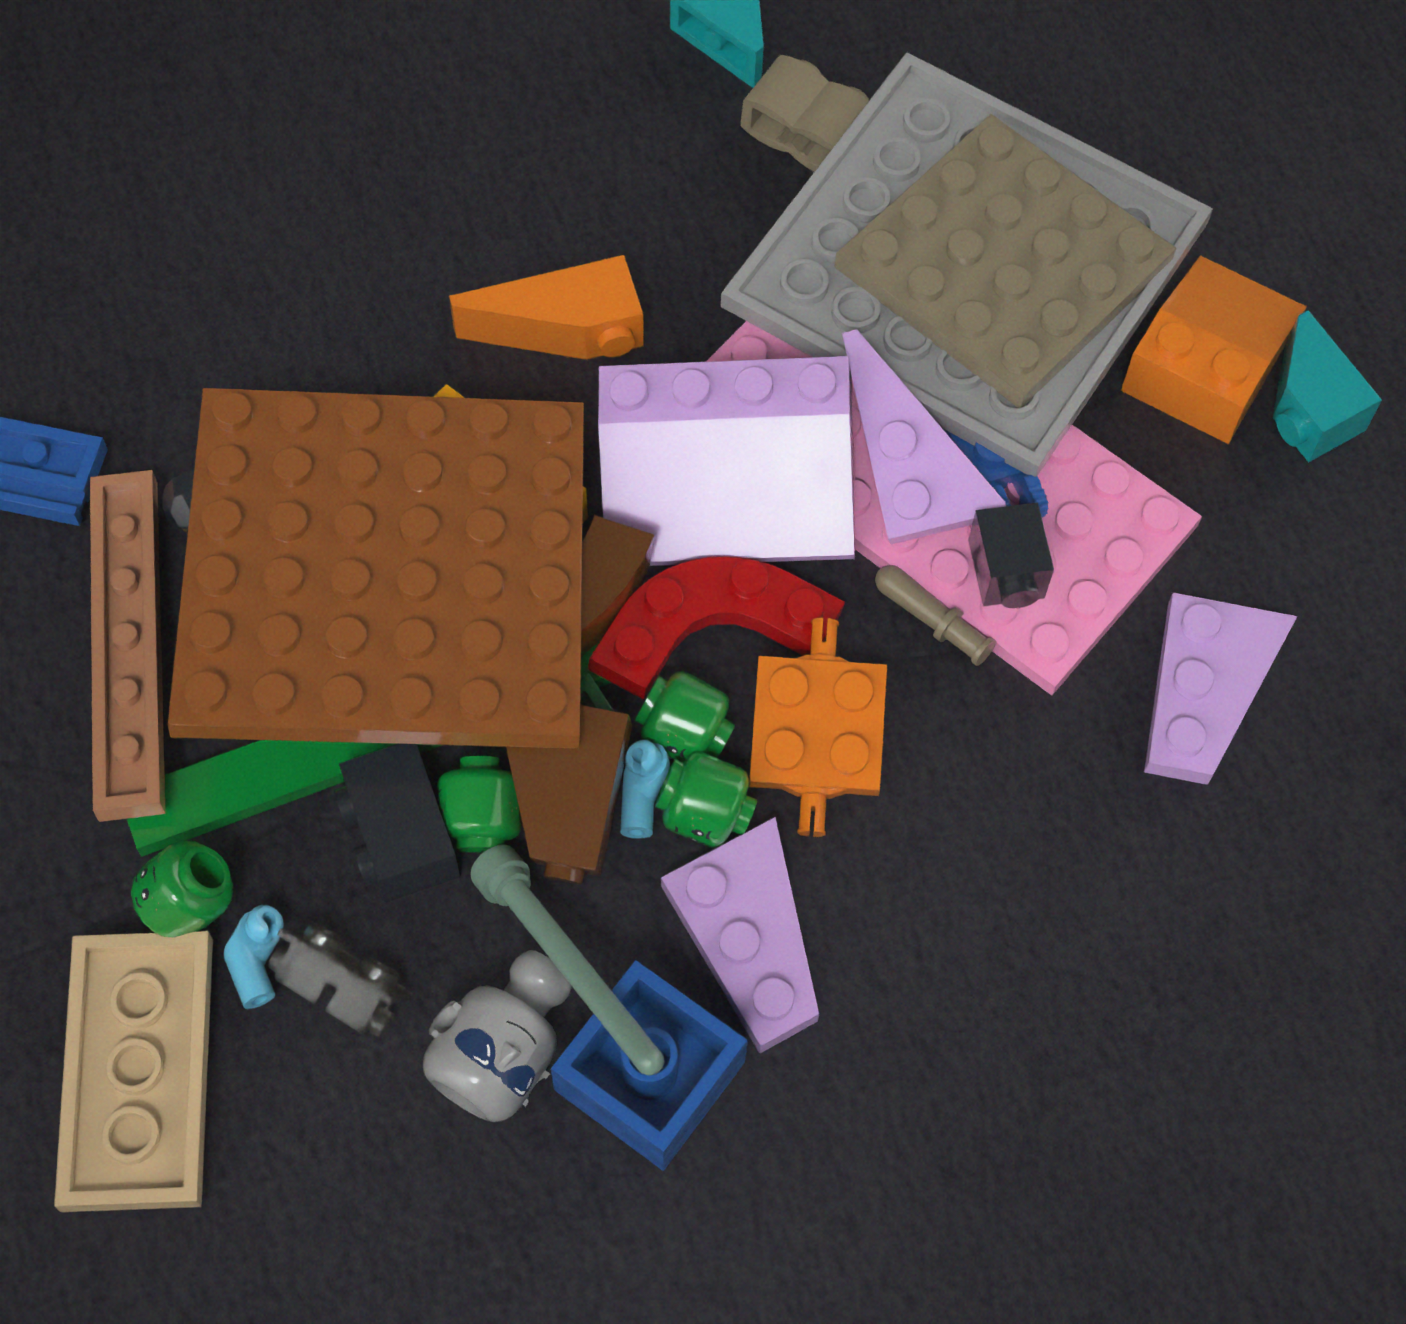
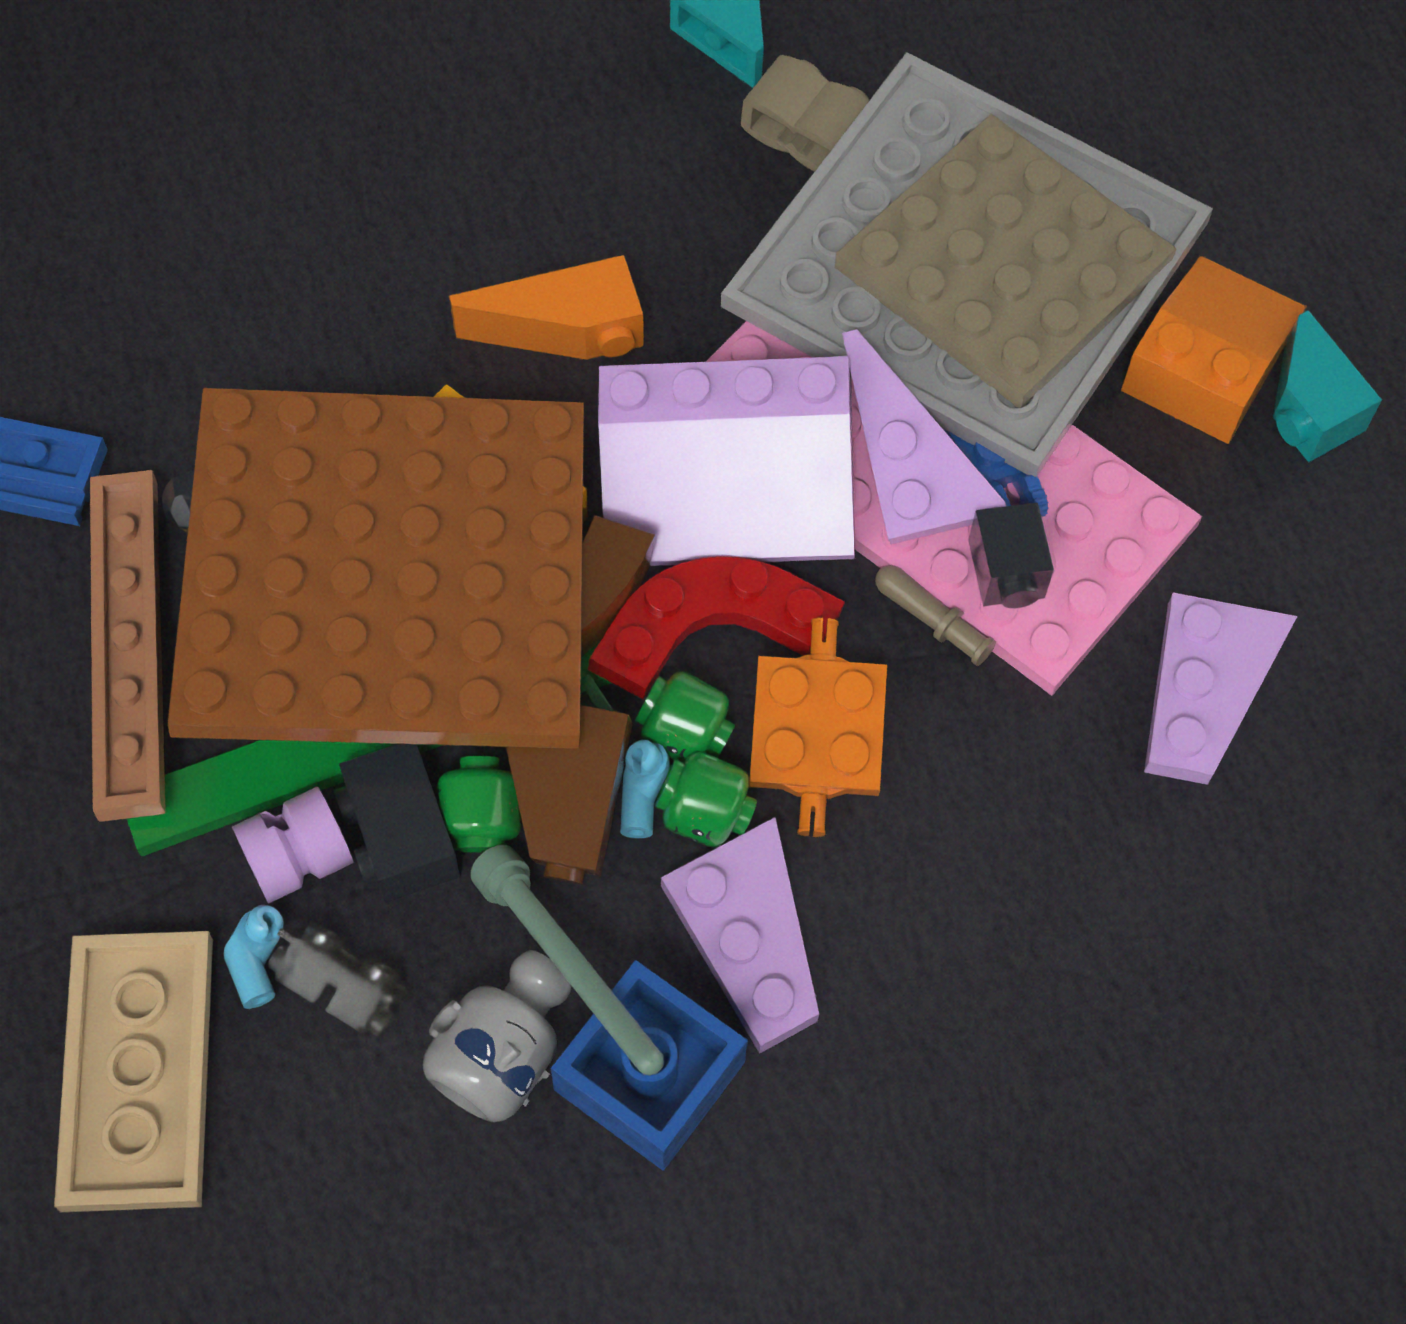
(182, 889): green head -> none
(293, 844): none -> lavender wheel

